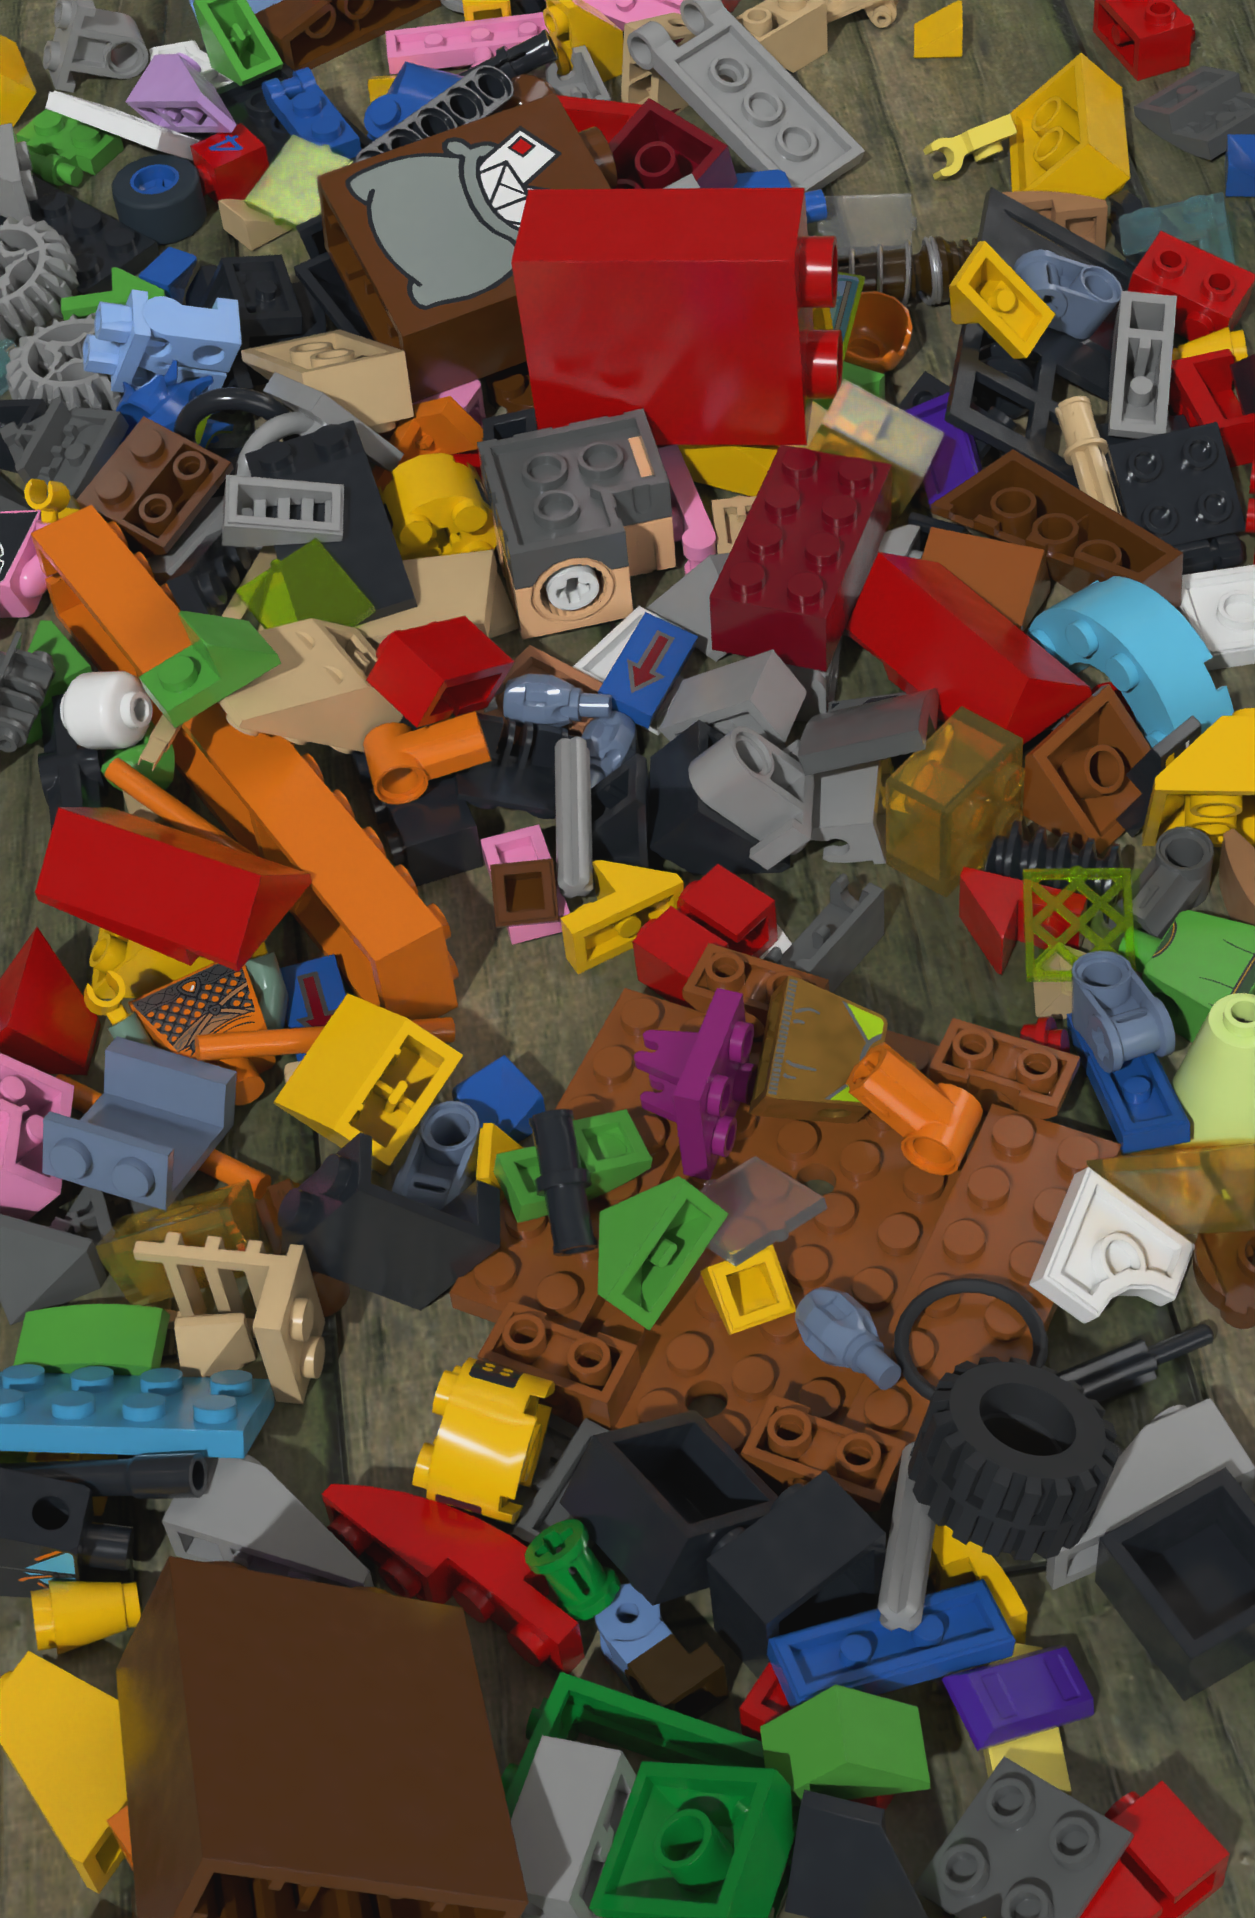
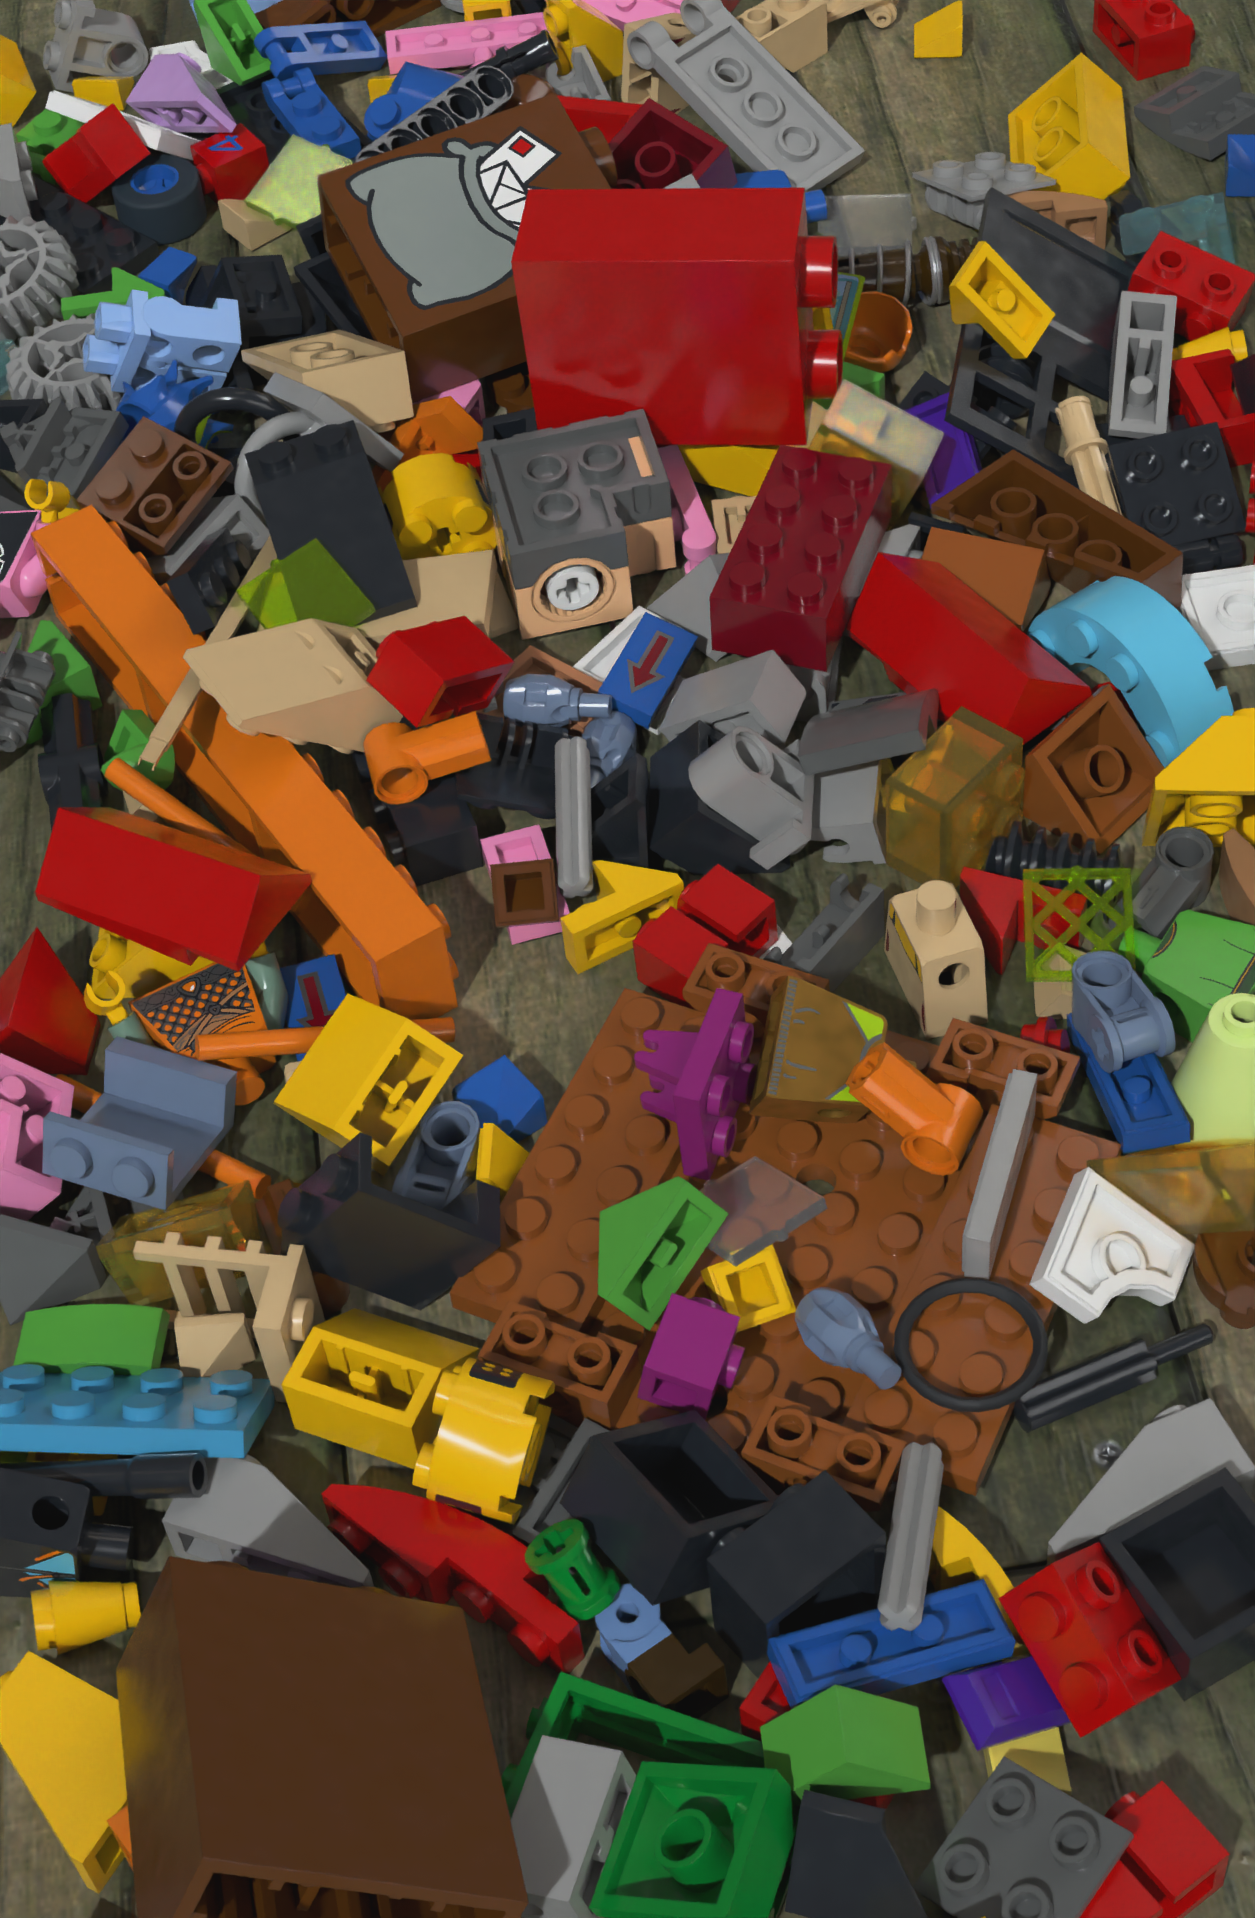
(96, 155): none -> red panel
(104, 89): none -> yellow slope
(106, 710): white head -> none
(219, 662): bright green slope -> none
(260, 530): light grey slope -> none
(321, 47): none -> blue plate
(371, 1384): none -> yellow slope
(563, 1182): black pin -> none
(606, 1147): bright green slope -> none
(691, 1355): none -> magenta brick
(933, 936): none -> tan torso
(961, 187): none -> light grey hinge
(980, 141): light yellow plate -> none
(999, 1175): none -> light grey tile
(1012, 1458): black tyre -> none
(1072, 290): sand blue piece -> none
(1089, 1638): none -> red brick
(1146, 770): black slope -> none

